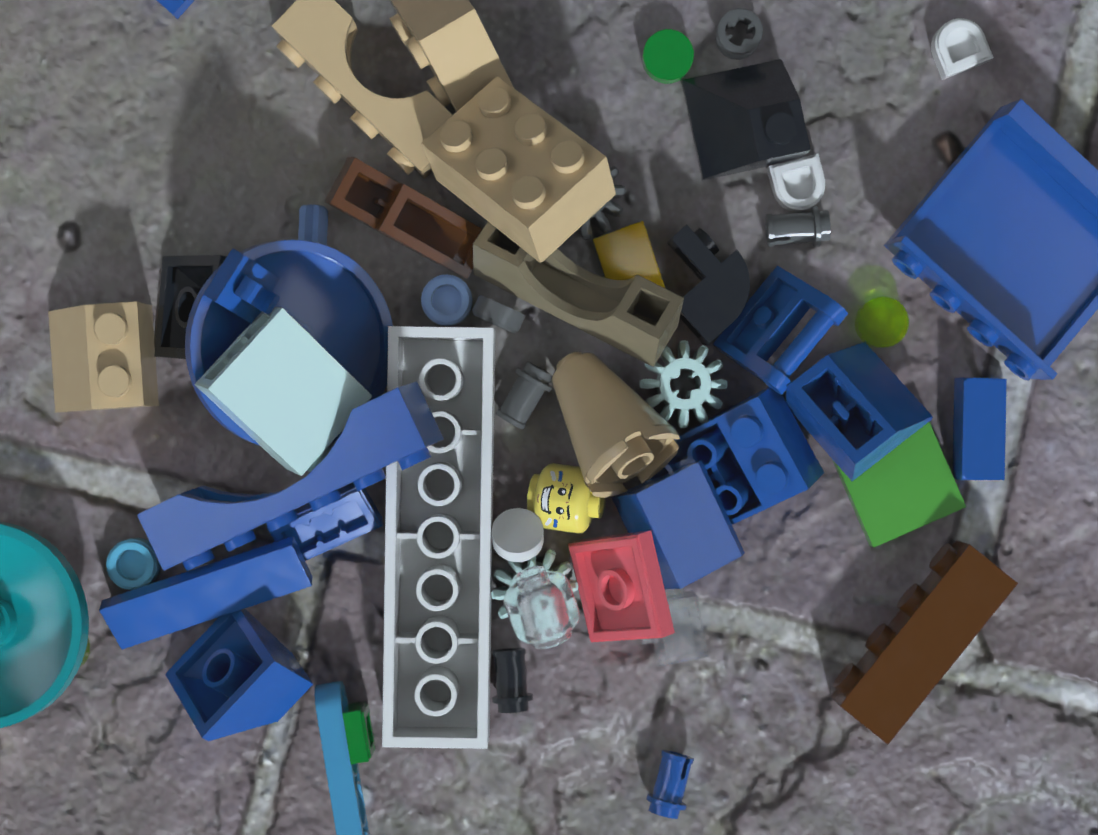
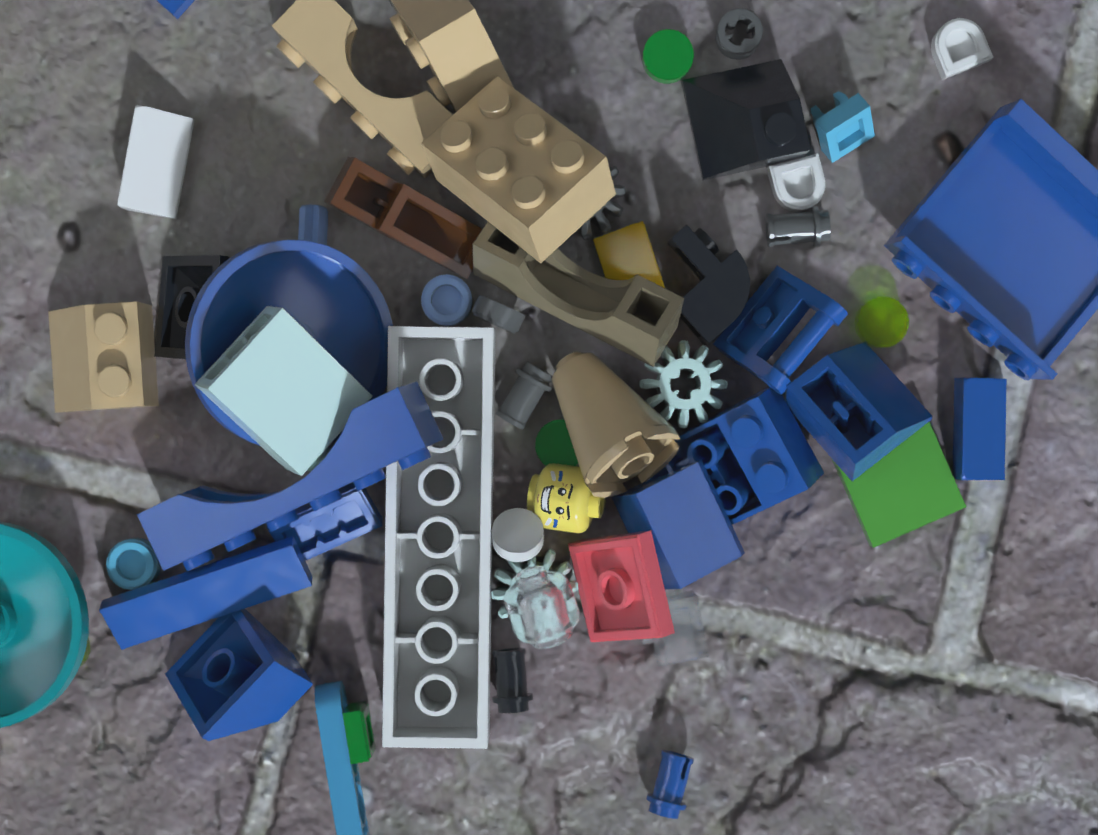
(155, 162): none -> white slope
(243, 287): blue tile -> none
(555, 445): none -> green tile
(844, 126): none -> medium azure tile
(922, 639): reddish brown brick -> none

